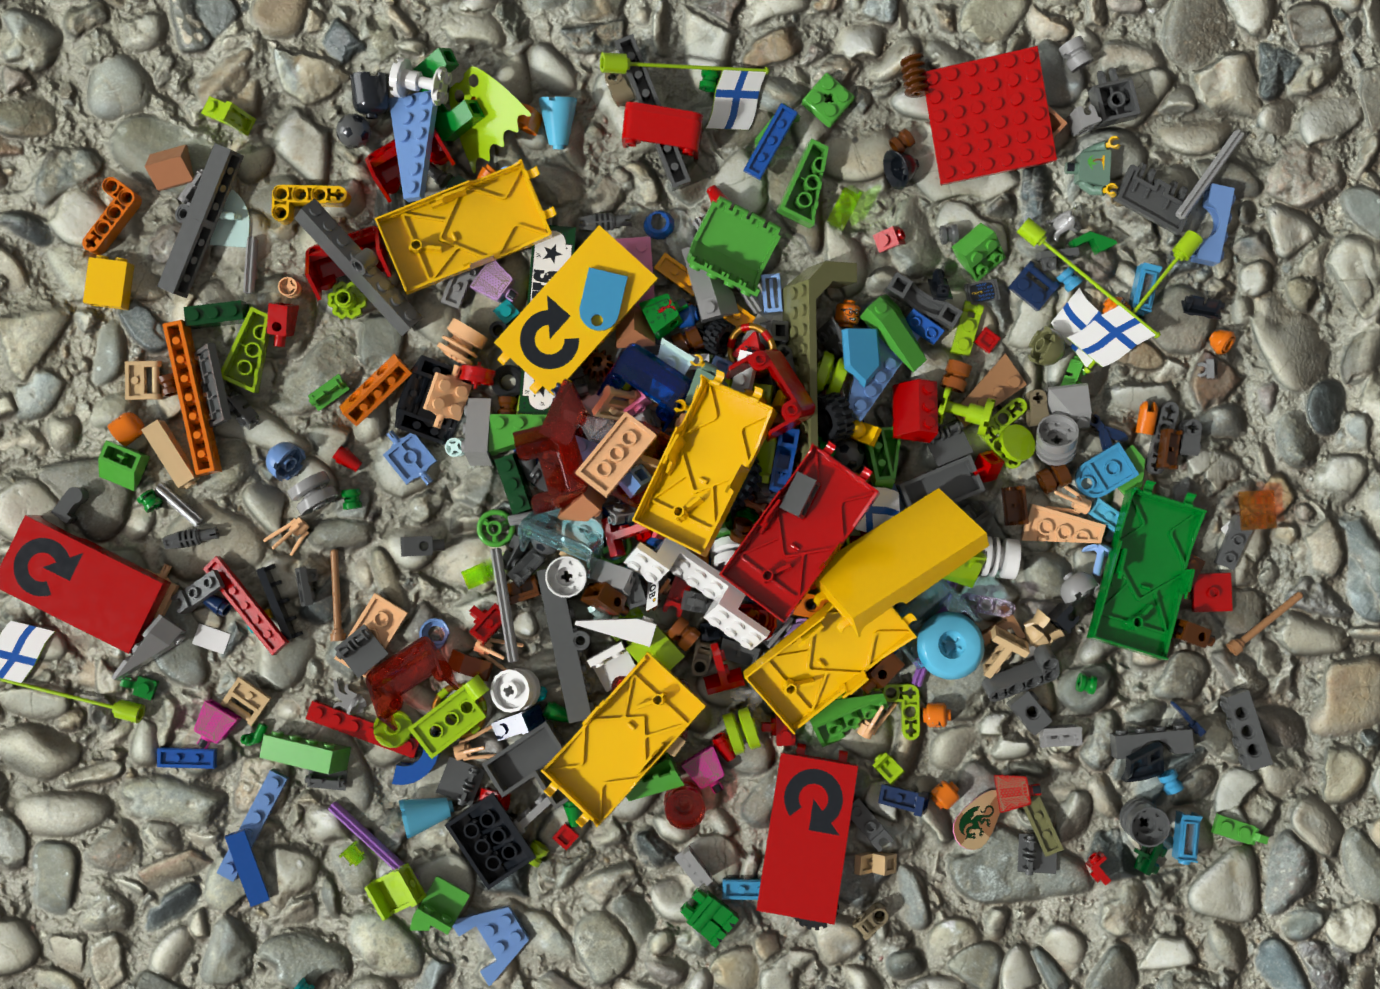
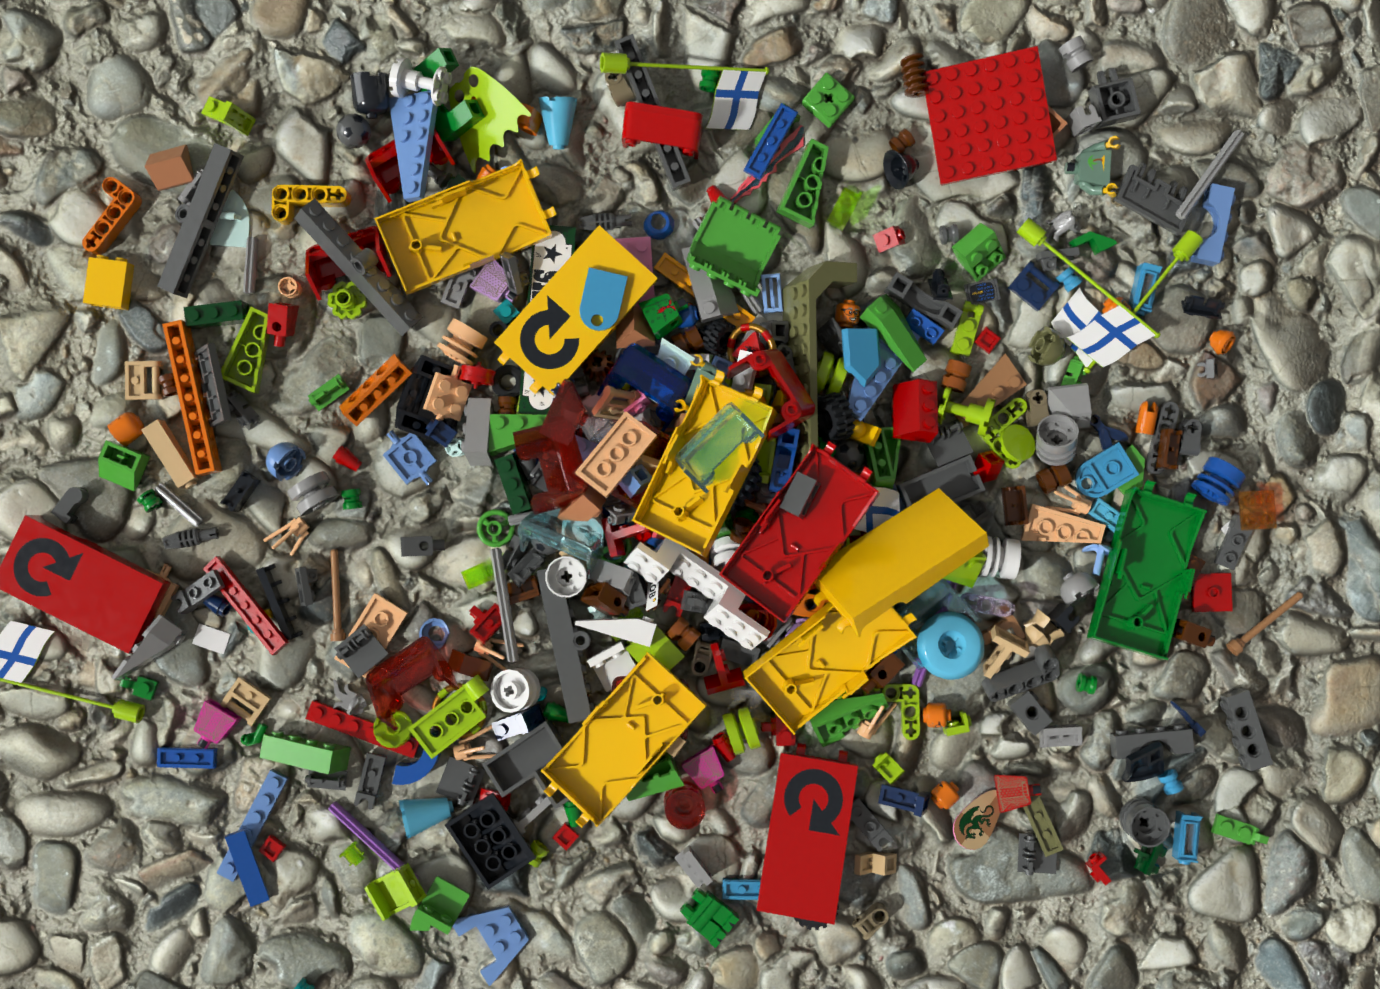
(240, 491): none -> black hinge
(272, 848): none -> red tile
(370, 779): none -> dark grey plate
(441, 432): none -> dark blue bracket
(514, 278): none -> dark grey hinge
(715, 444): none -> clear light blue windscreen
(788, 146): none -> coral sword
(955, 727): none -> lime bracket
(1218, 480): none -> blue wheel

